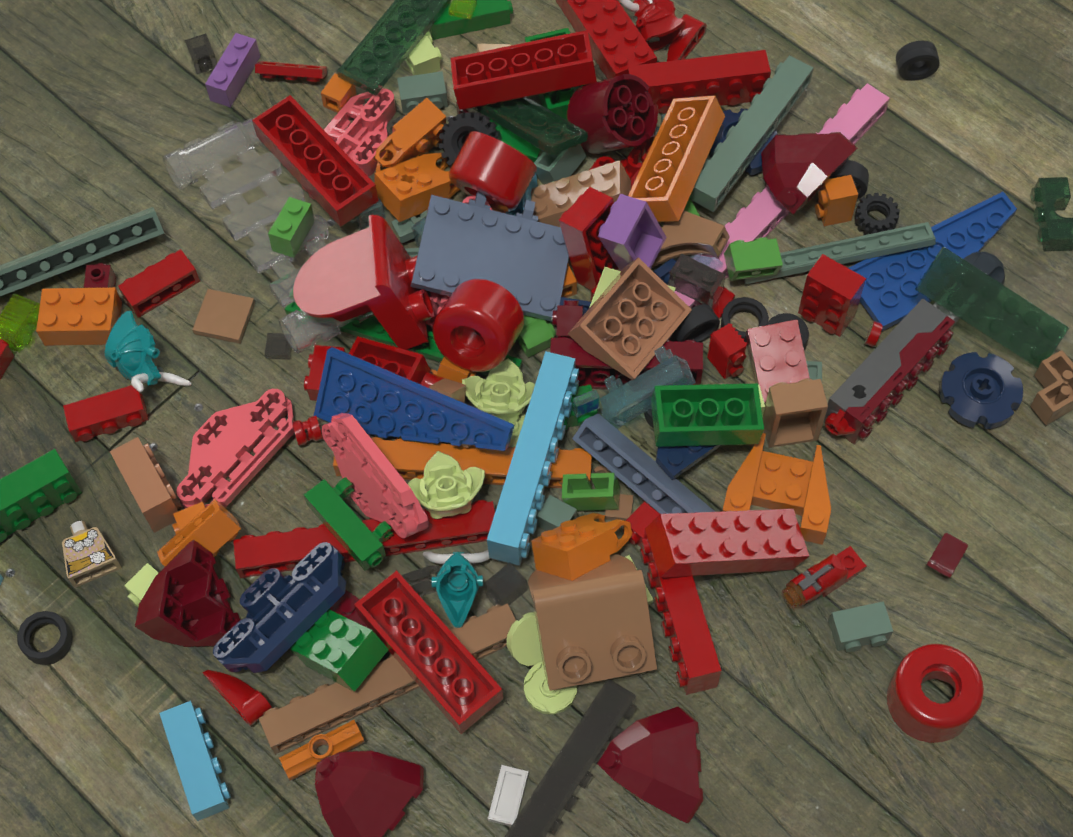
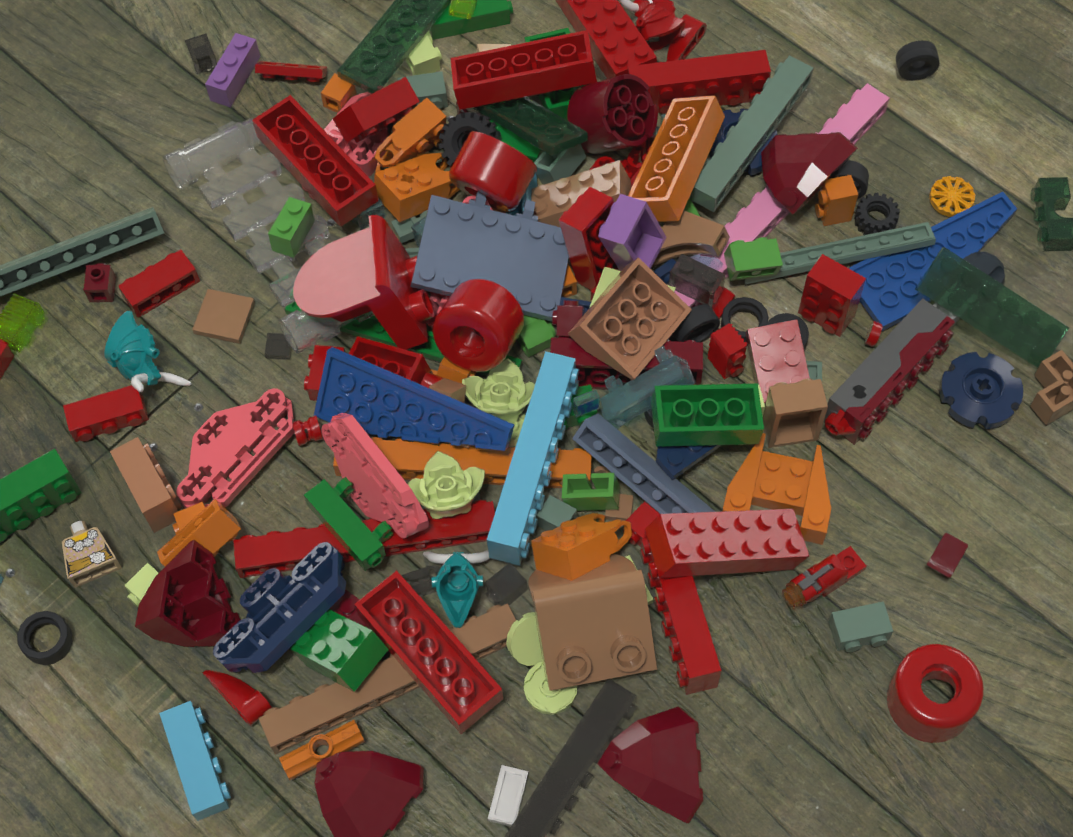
(77, 315): orange brick -> none
(376, 111): none -> red brick
(951, 196): none -> light orange wheel

